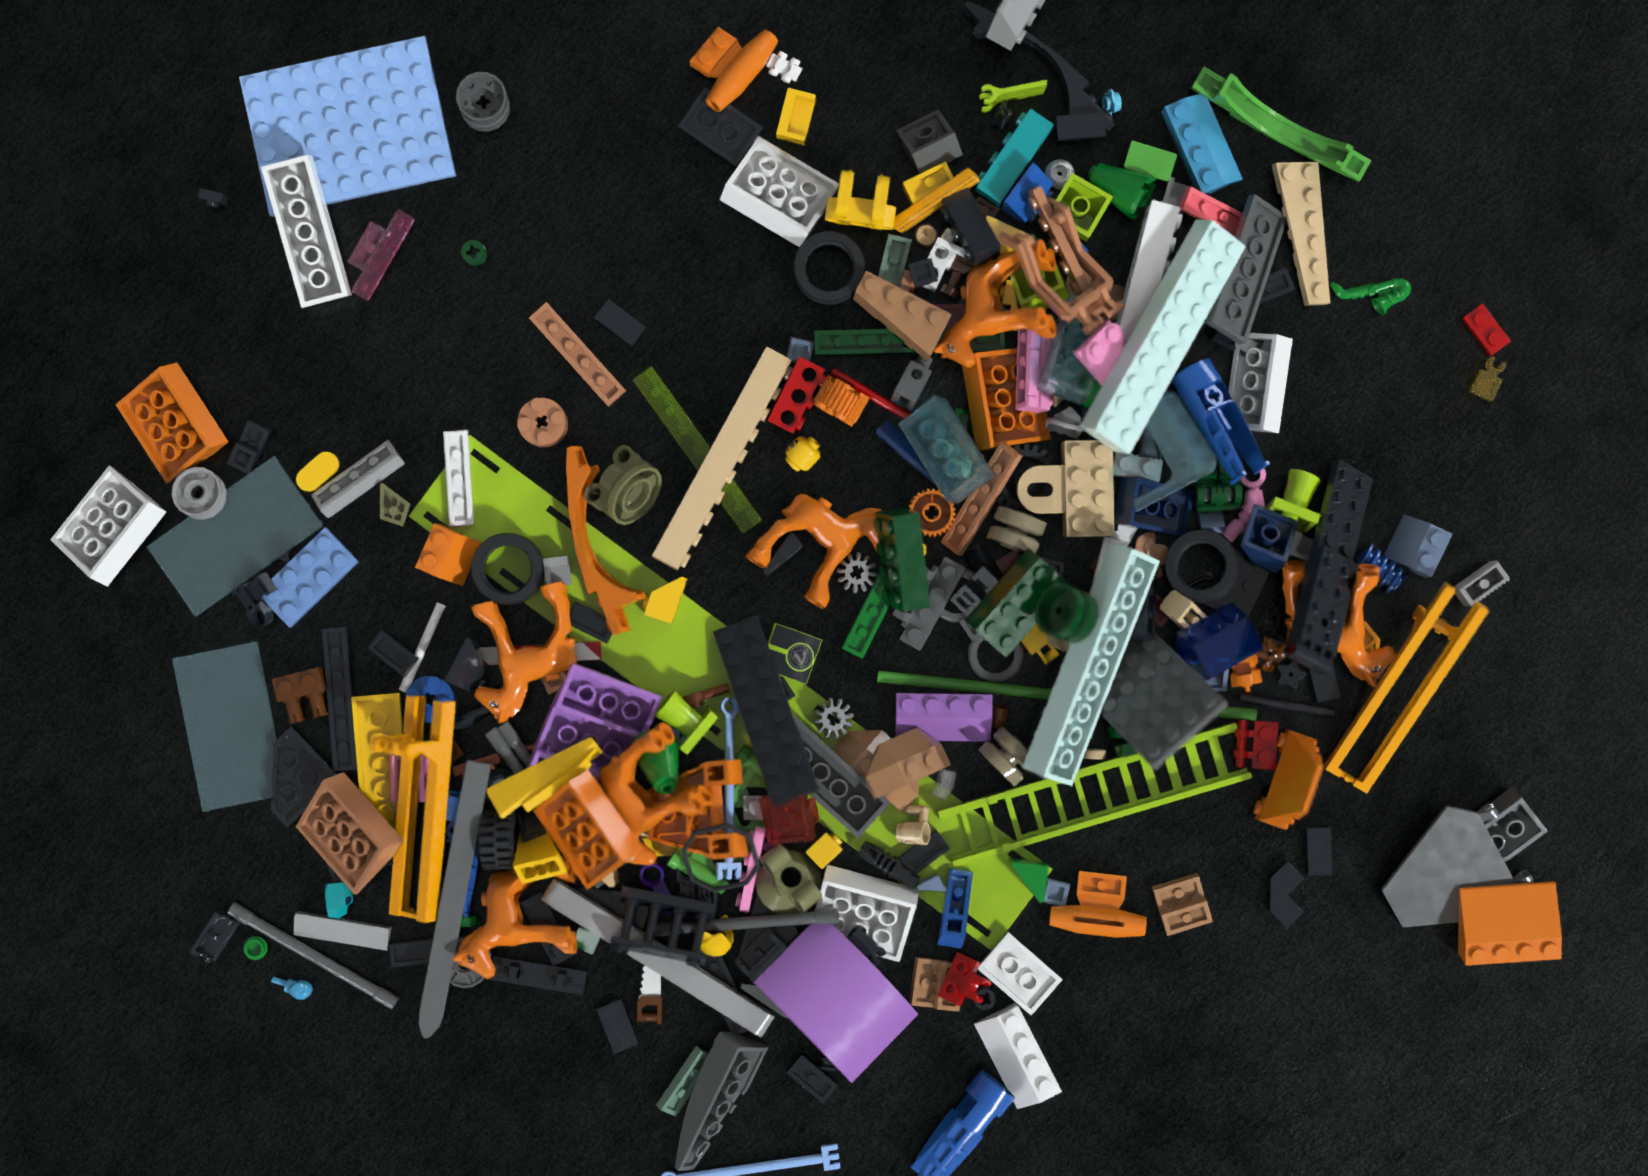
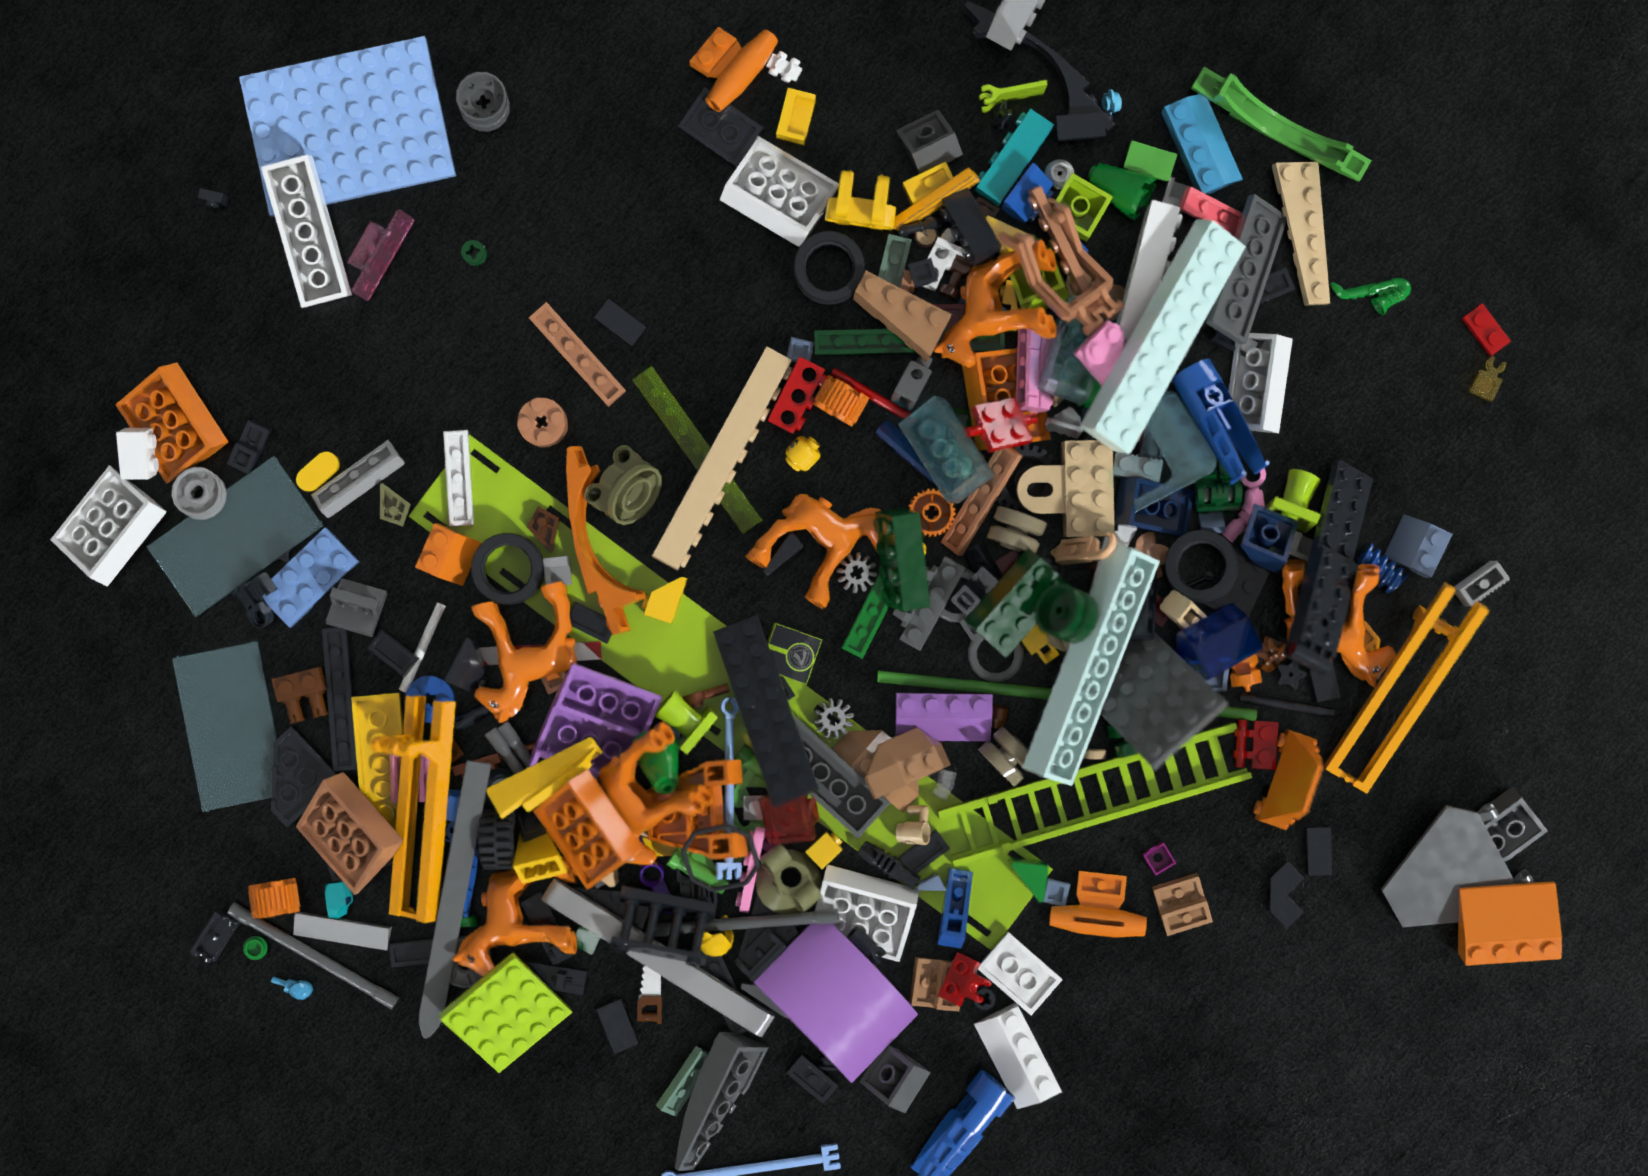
(137, 453): none -> white brick
(274, 898): none -> orange brick
(356, 607): none -> dark grey bracket
(505, 1013): none -> lime plate
(544, 527): none -> reddish brown piece
(895, 1078): none -> dark grey slope
(931, 222): none -> black piece
(1001, 424): none -> plate
(1082, 550): none -> light nougat plate
(1166, 862): none -> magenta piece

